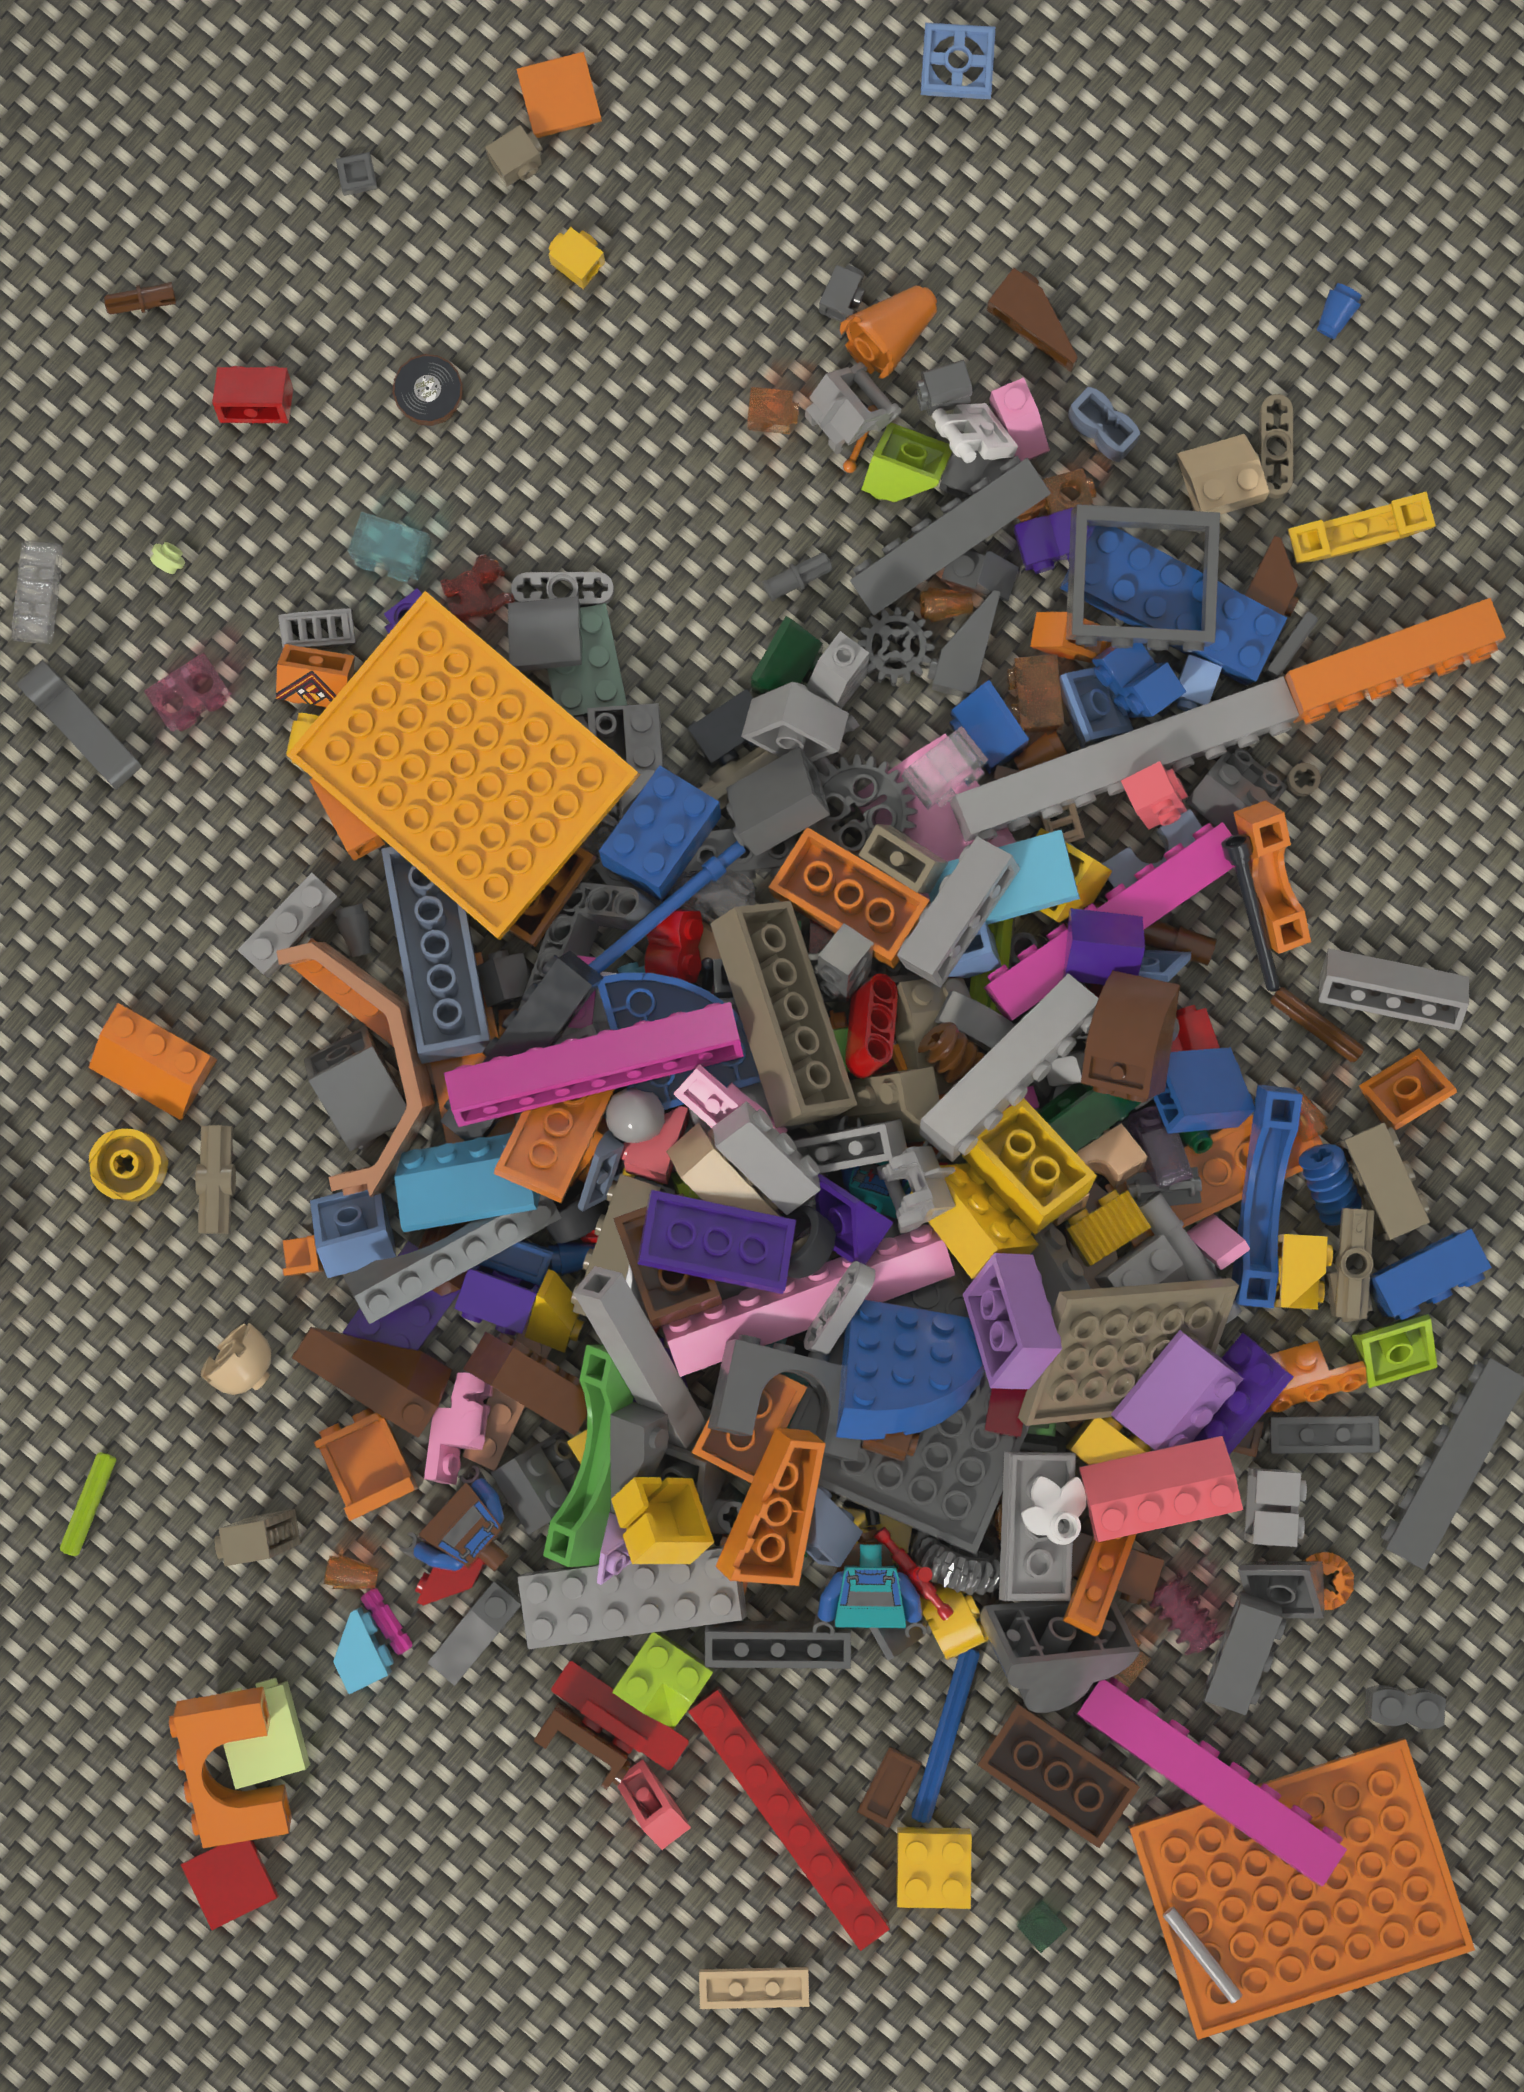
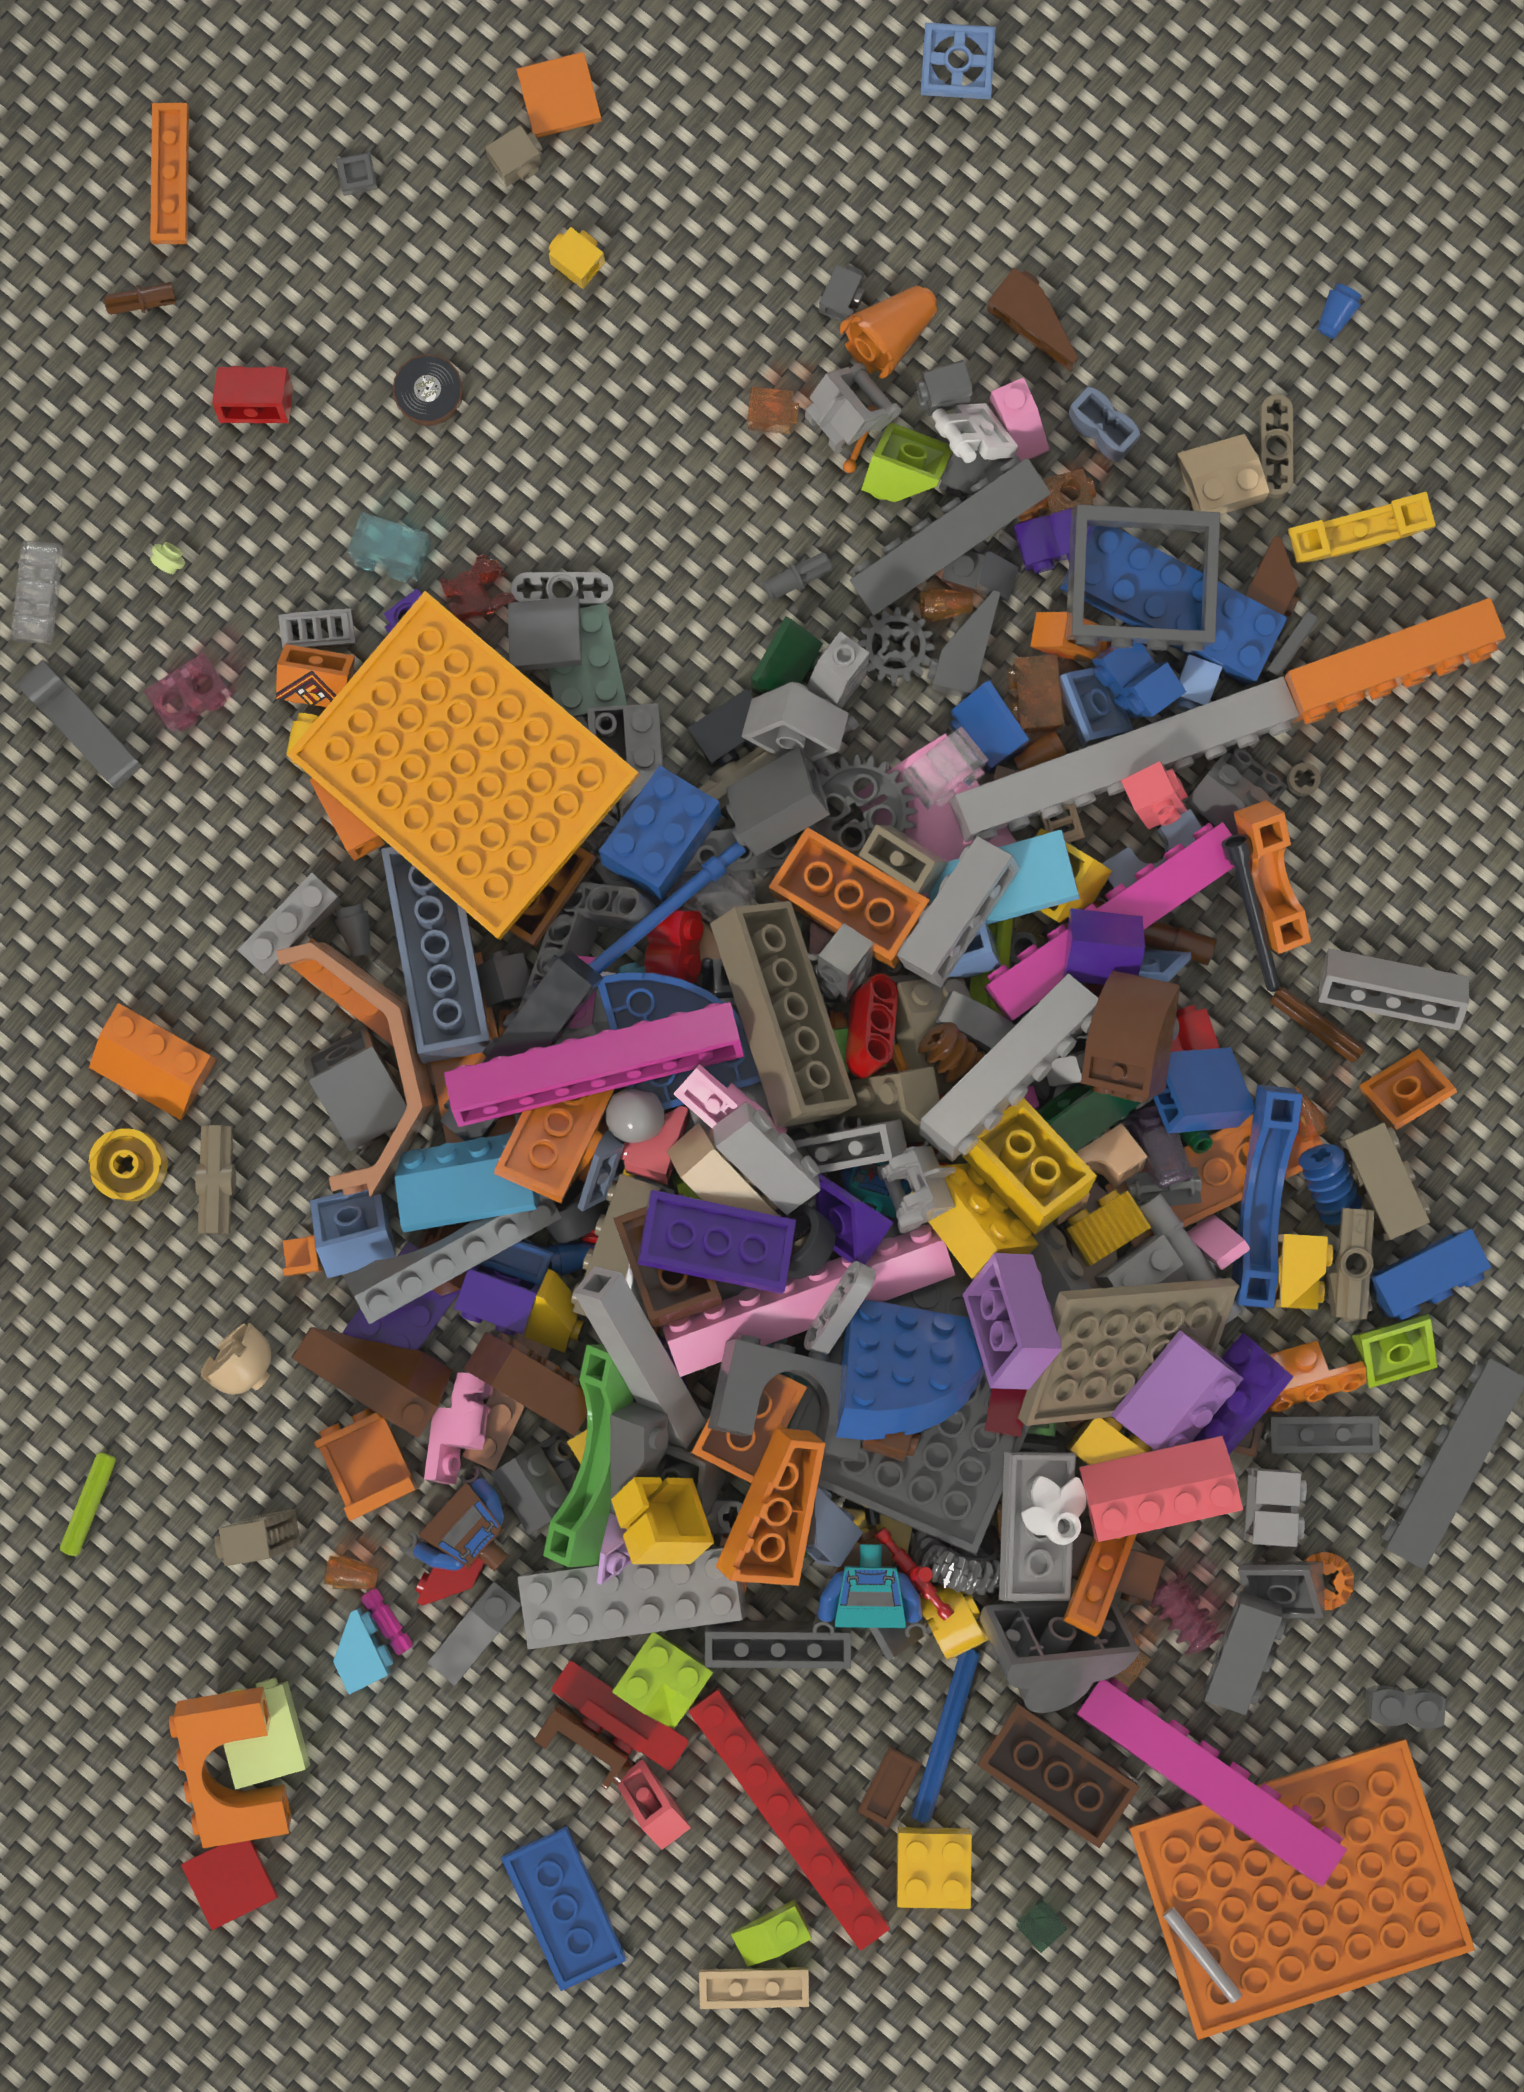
(169, 173): none -> orange plate
(564, 1908): none -> blue tile
(772, 1934): none -> lime slope

